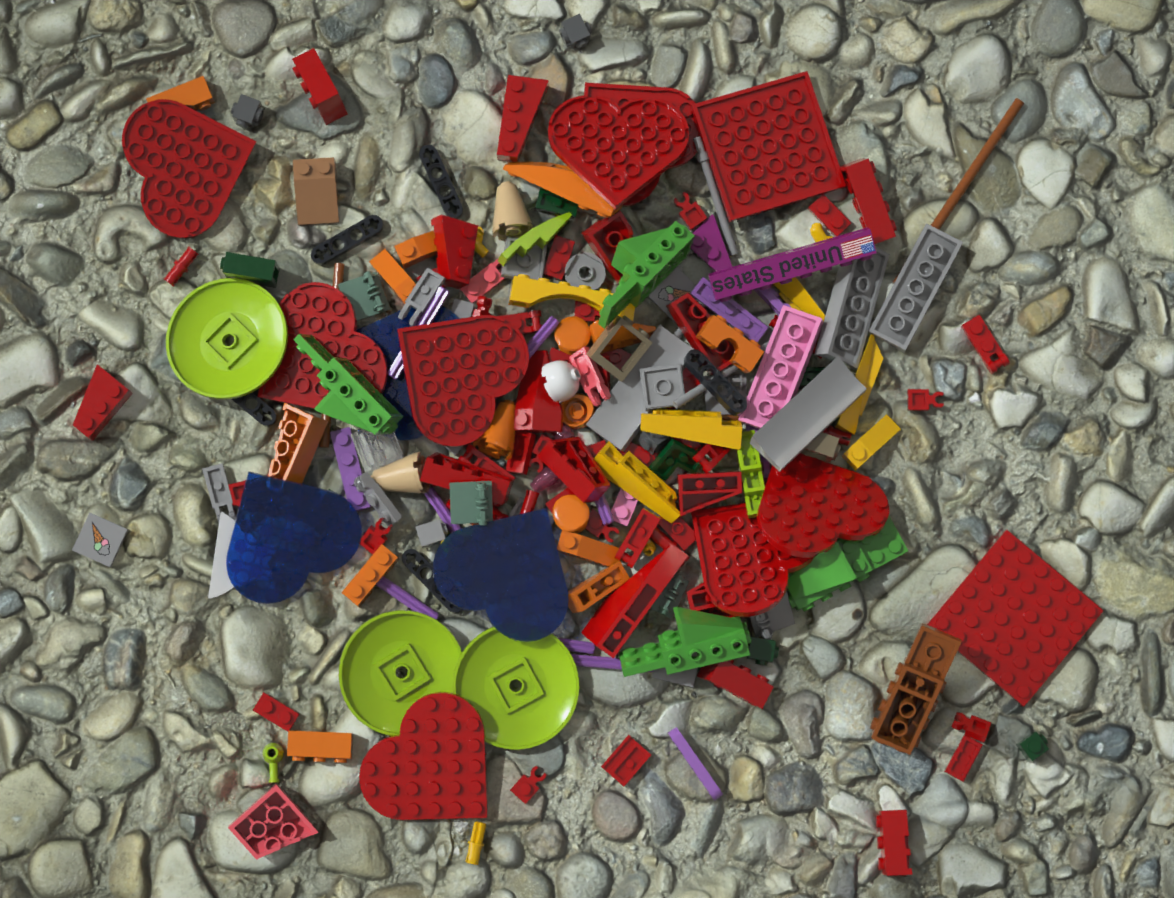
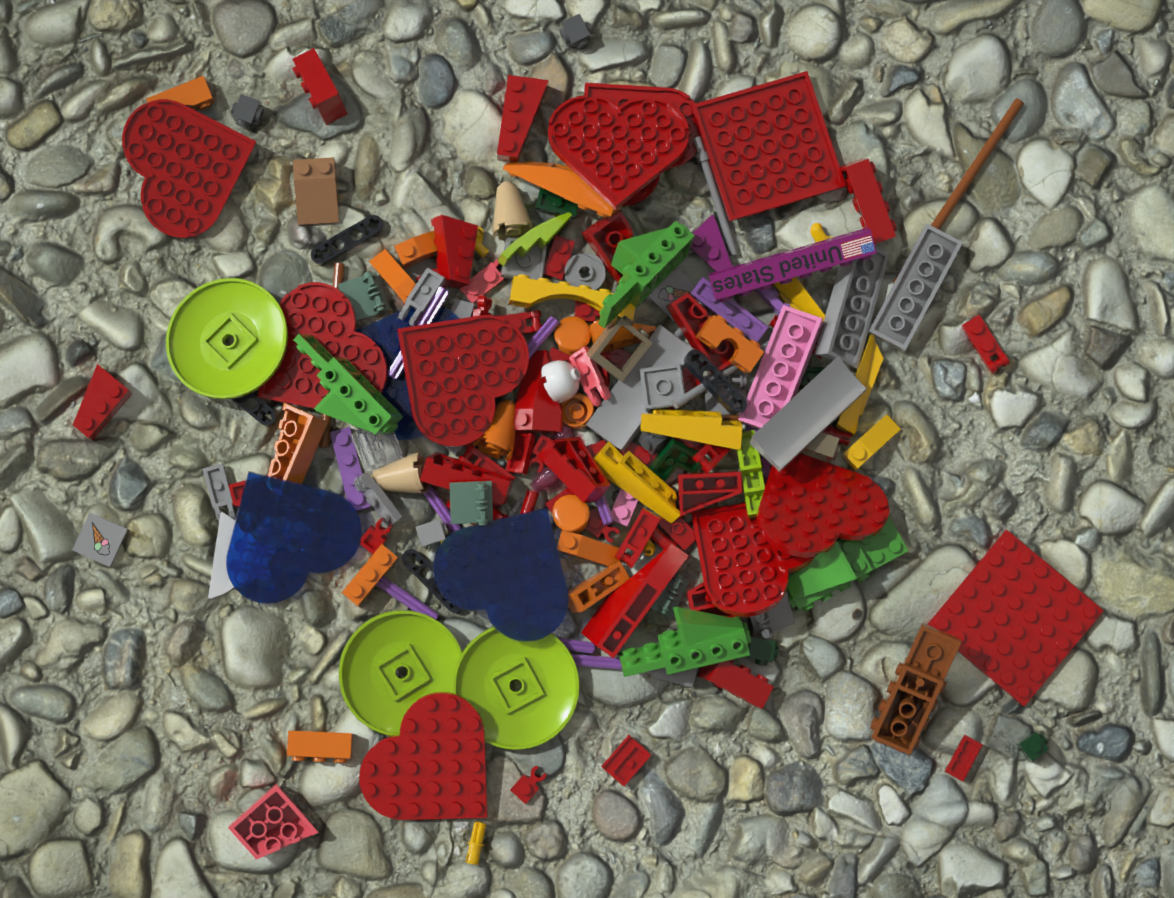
(181, 266): red pin -> none
(250, 268): dark green brick -> none
(273, 761): lime bar -> none
(276, 712): red plate -> none
(438, 183): black beam -> none
(690, 213): red plate -> none
(695, 763): medium lavender beam -> none
(829, 215): red plate -> none
(893, 842): red wedge -> none
(920, 400): red plate -> none
(975, 726): red plate -> none

